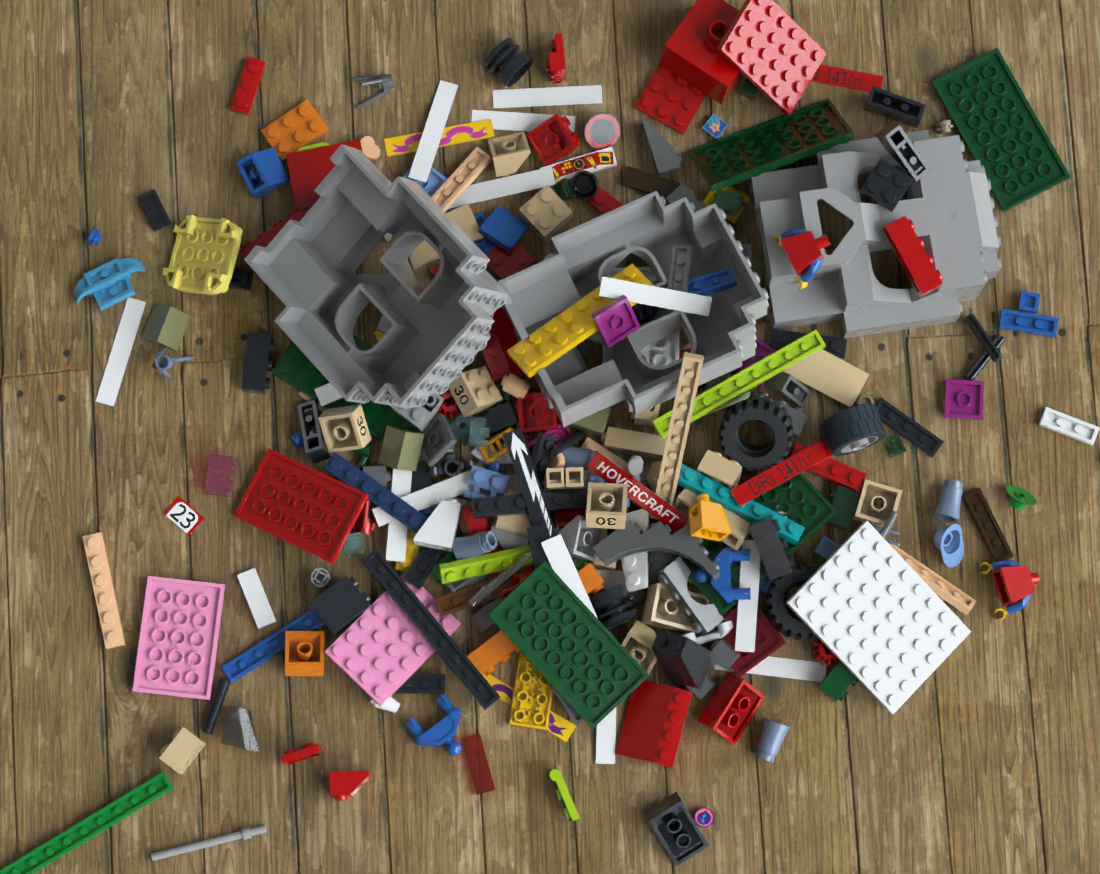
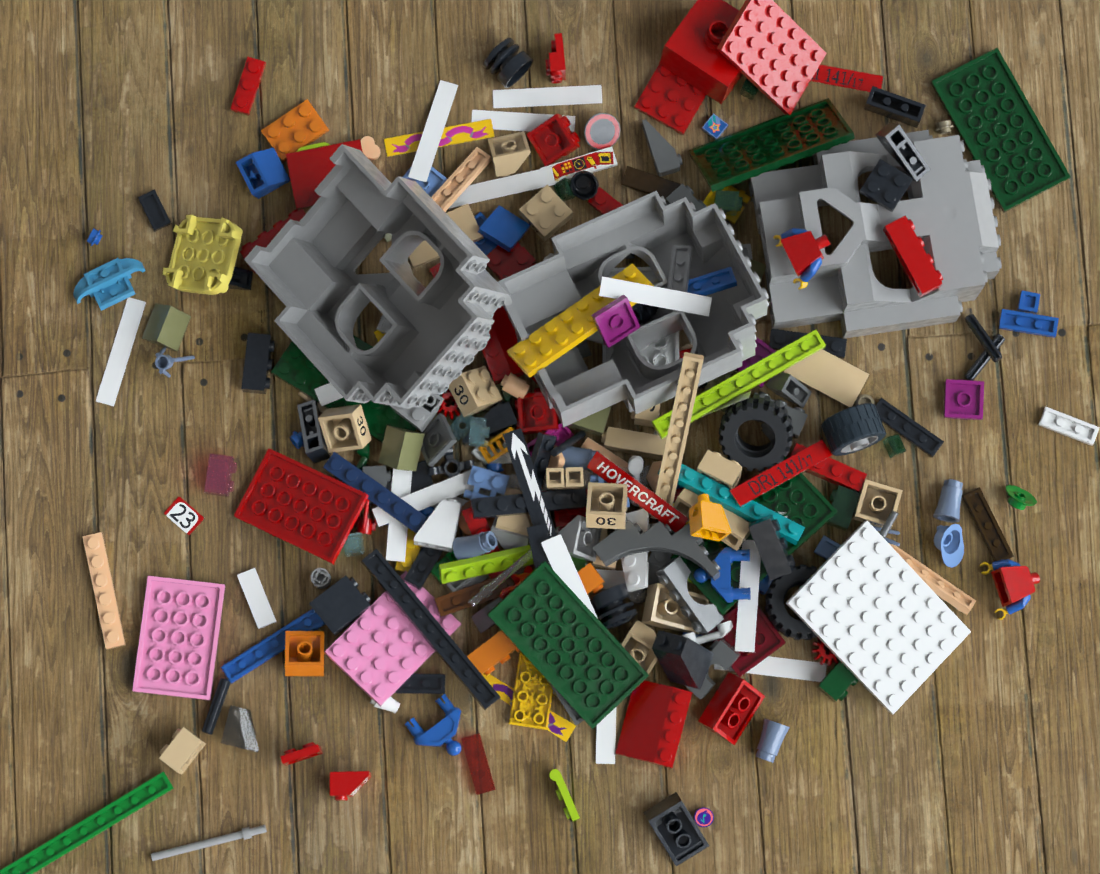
(383, 81): dark grey plant -> none

